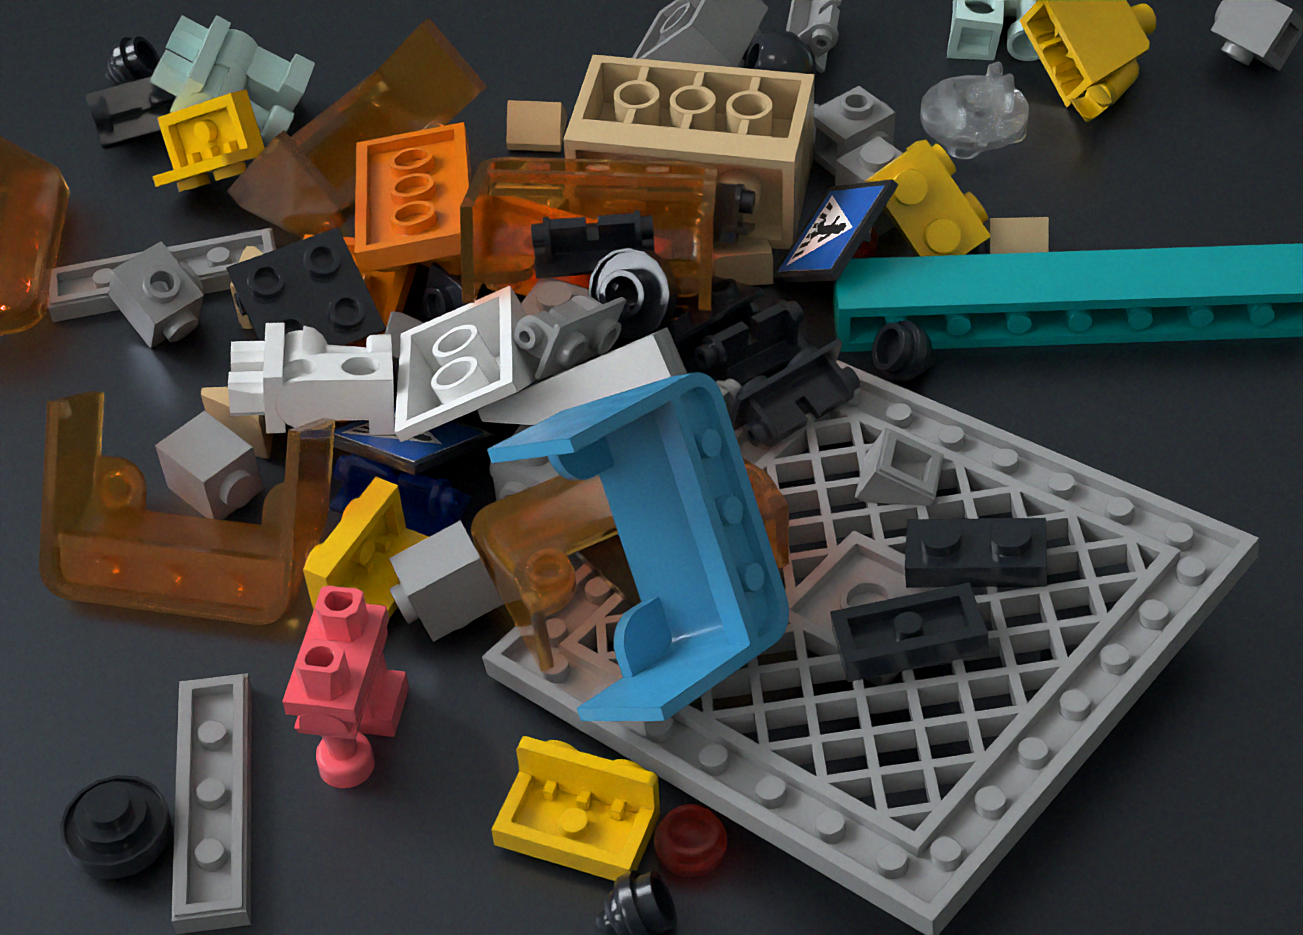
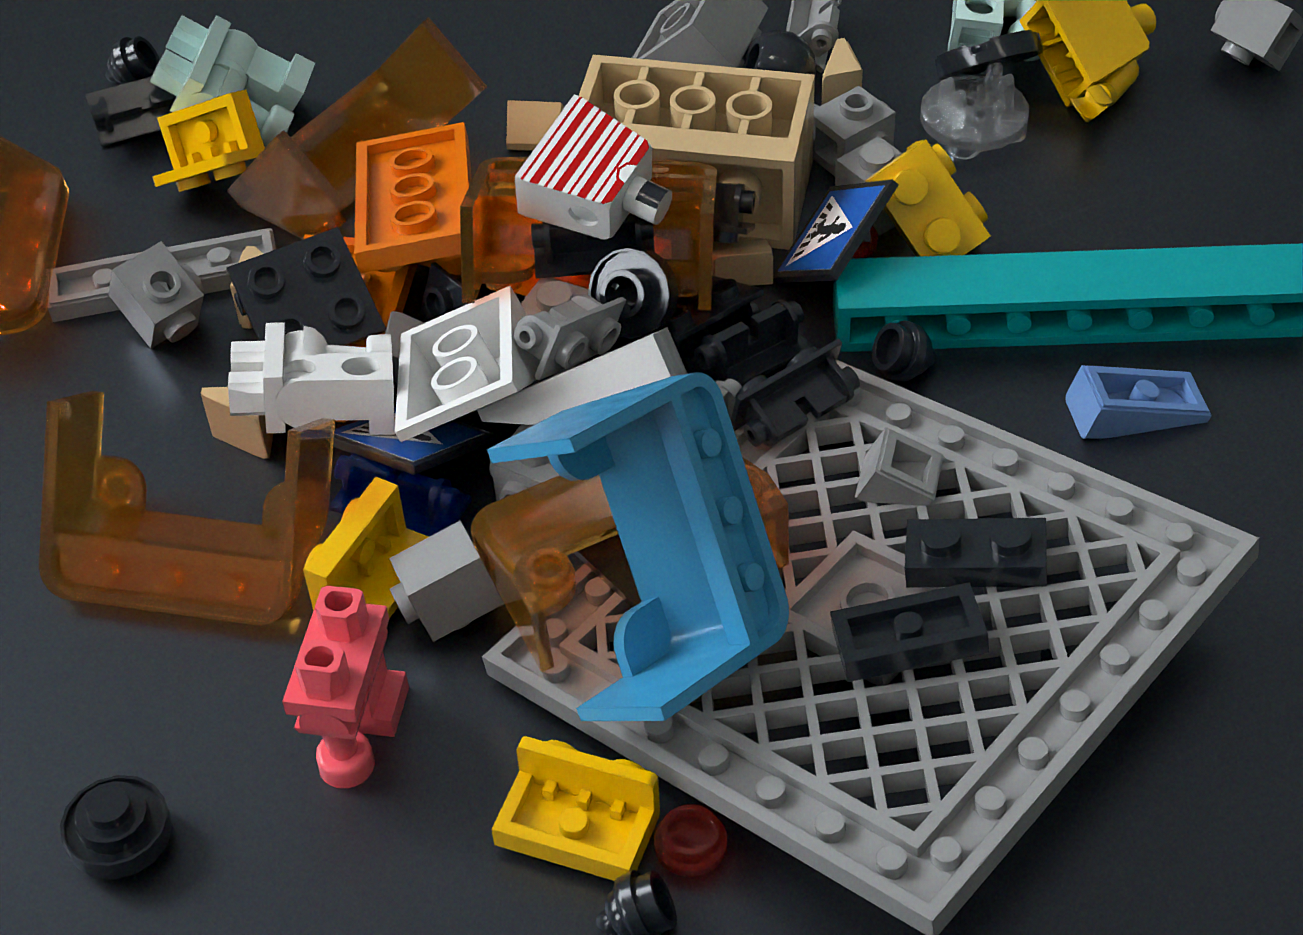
(209, 467): light grey brick -> none
(213, 805): light grey tile -> none
(590, 174): none -> white torso
(841, 72): none -> tan slope
(974, 60): none -> black tile
(1017, 235): tan slope -> none
(1133, 401): none -> medium blue slope

